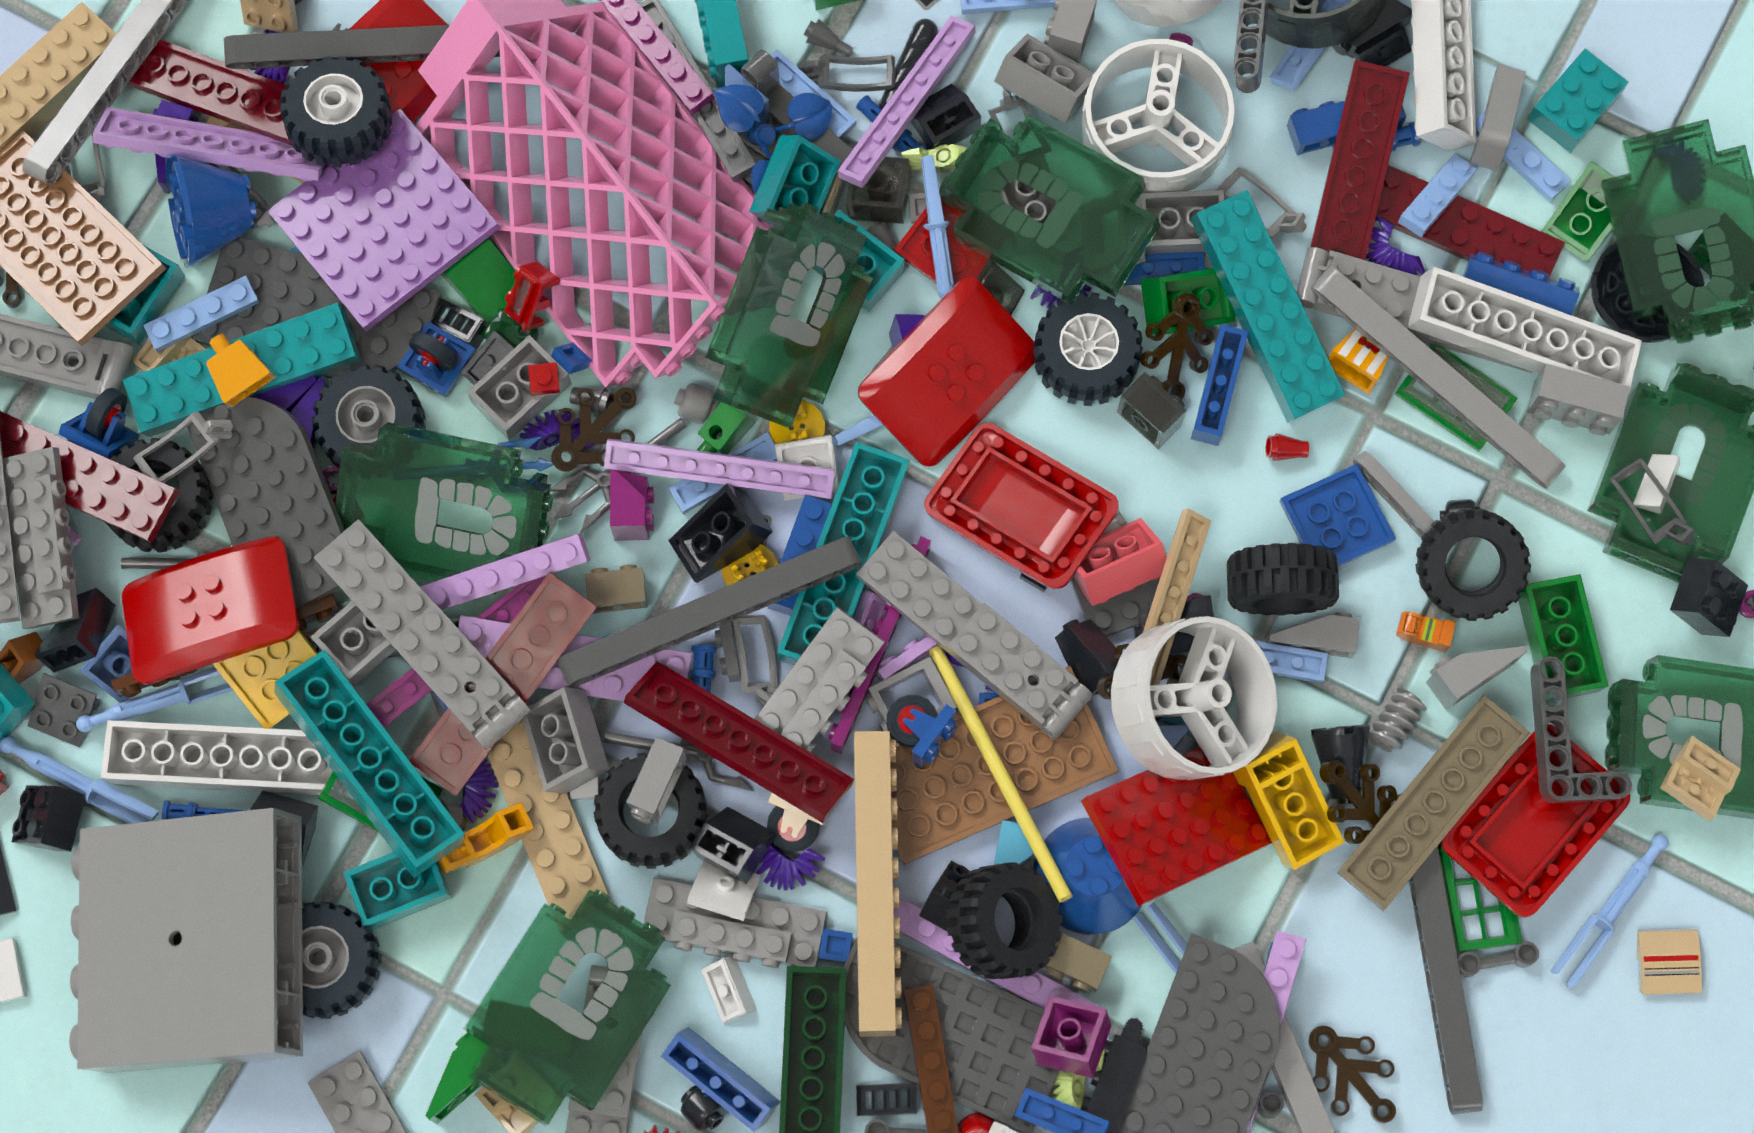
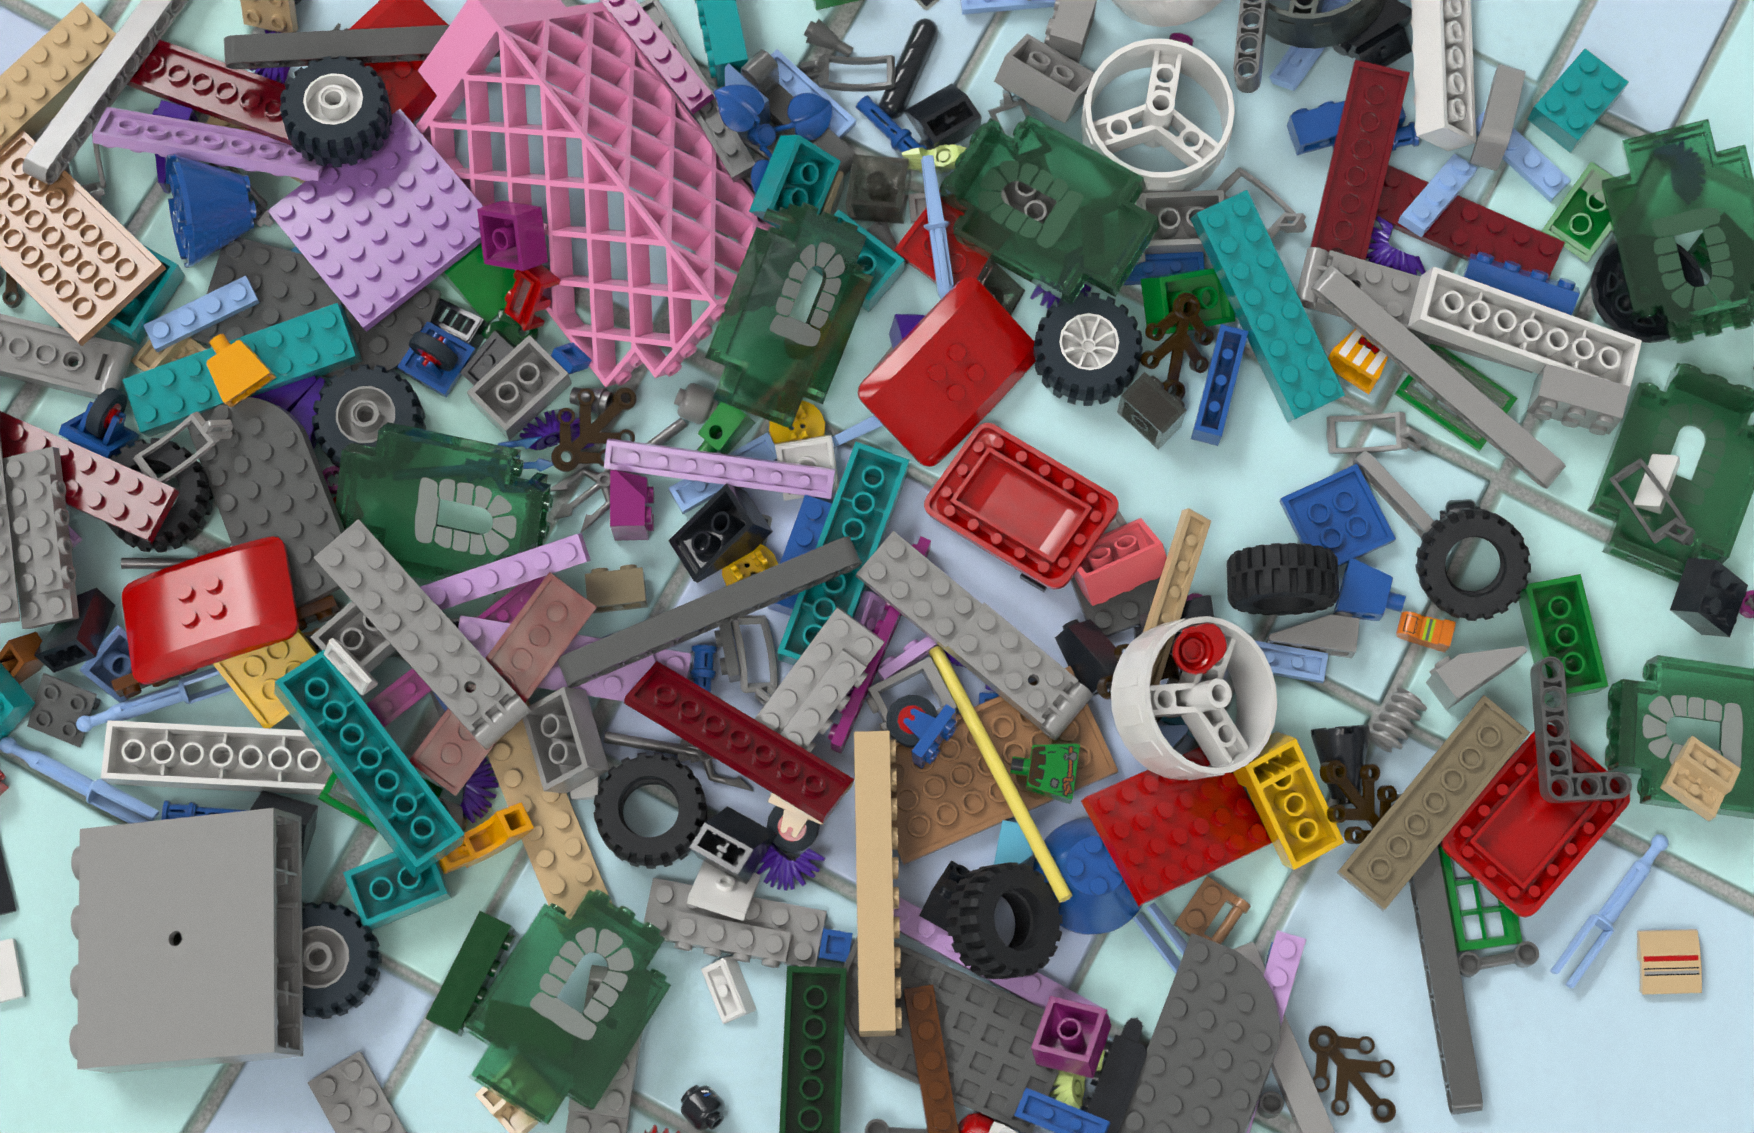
(48, 817): black slope -> none
(349, 667): none -> white slope
(455, 1084): green slope -> none
(471, 973): none -> dark green brick
(512, 235): none -> magenta slope
(544, 378): red plate -> none
(656, 781): light grey window -> none
(720, 1079): blue brick -> none
(886, 1110): black slope -> none
(906, 102): lavender plate -> none
(1049, 770): none -> torso
(1078, 963): dark tan brick -> none
(1199, 648): none -> red hat
(1205, 907): none -> medium nougat plate
(1283, 447): red cone -> none
(1367, 592): none -> blue torso
(1402, 432): none -> light grey sword

